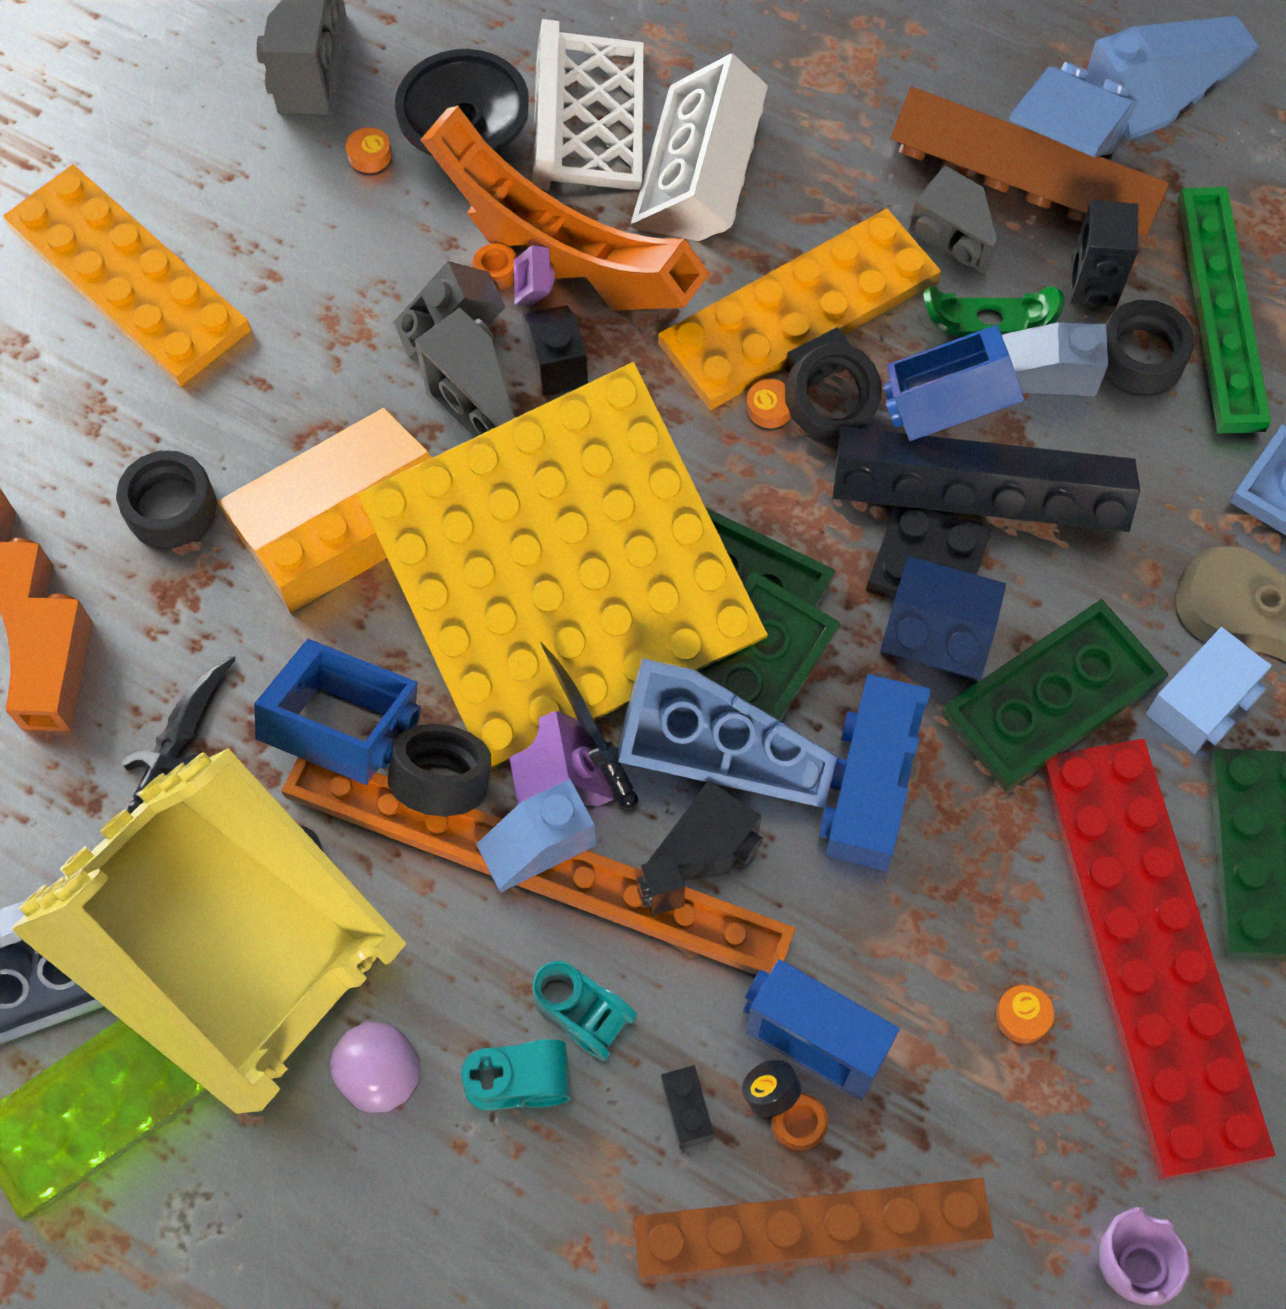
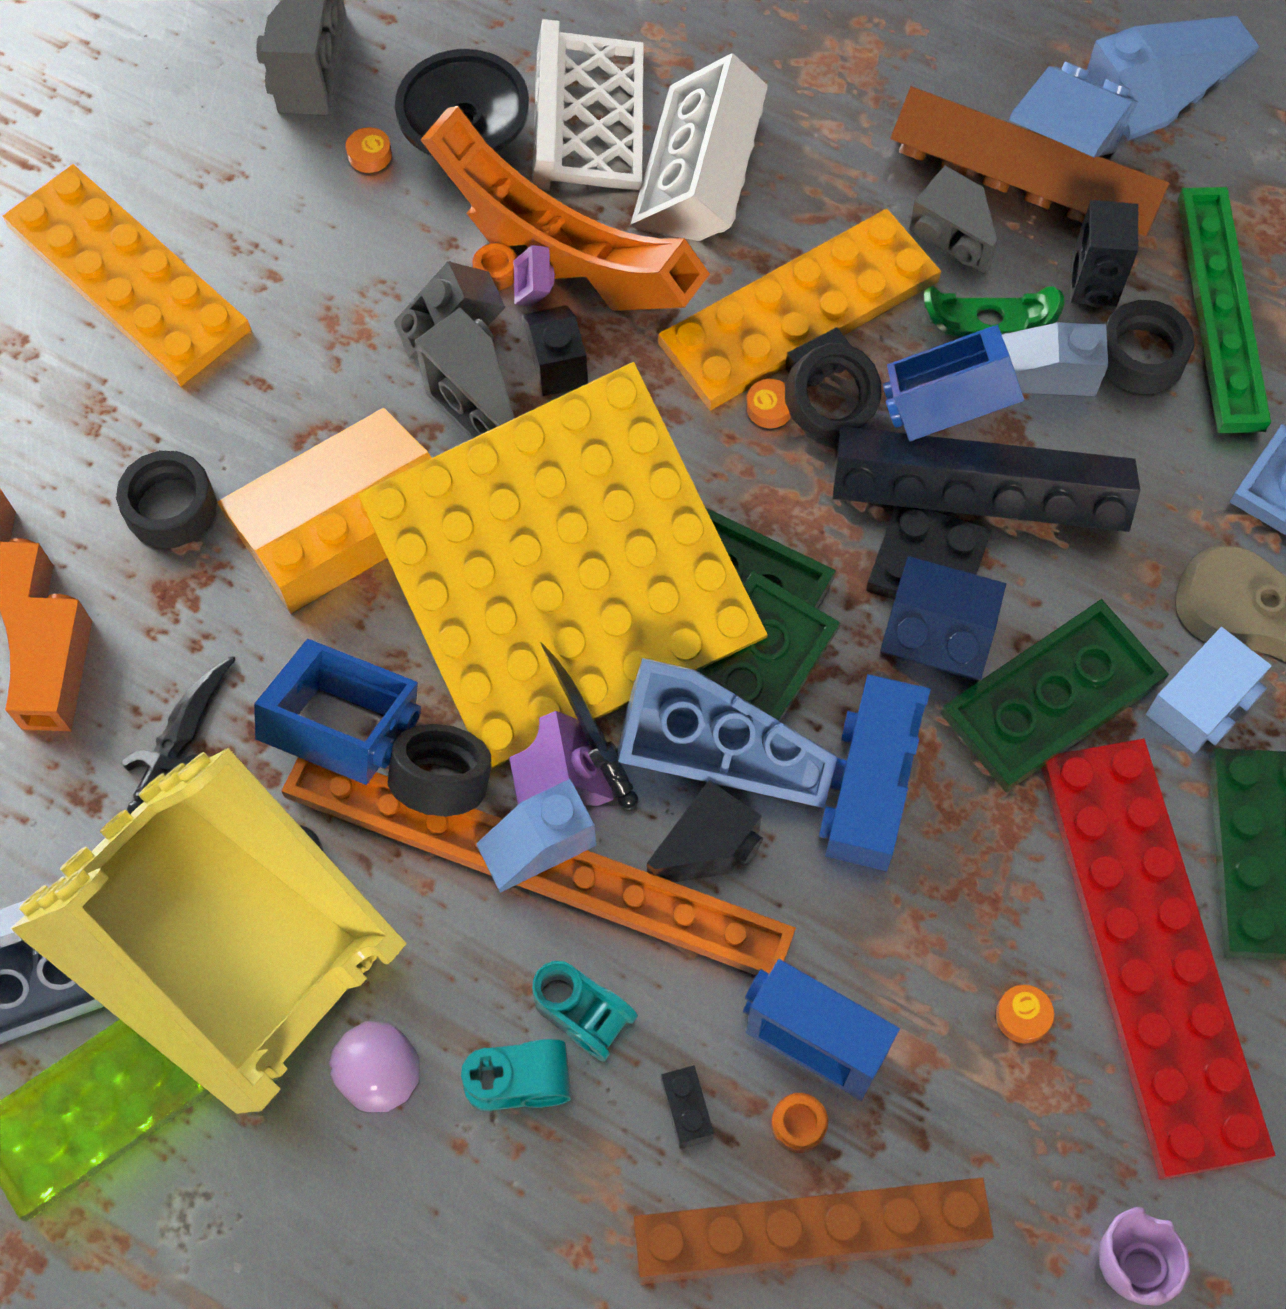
(661, 886): black piece -> none
(771, 1088): black tile -> none

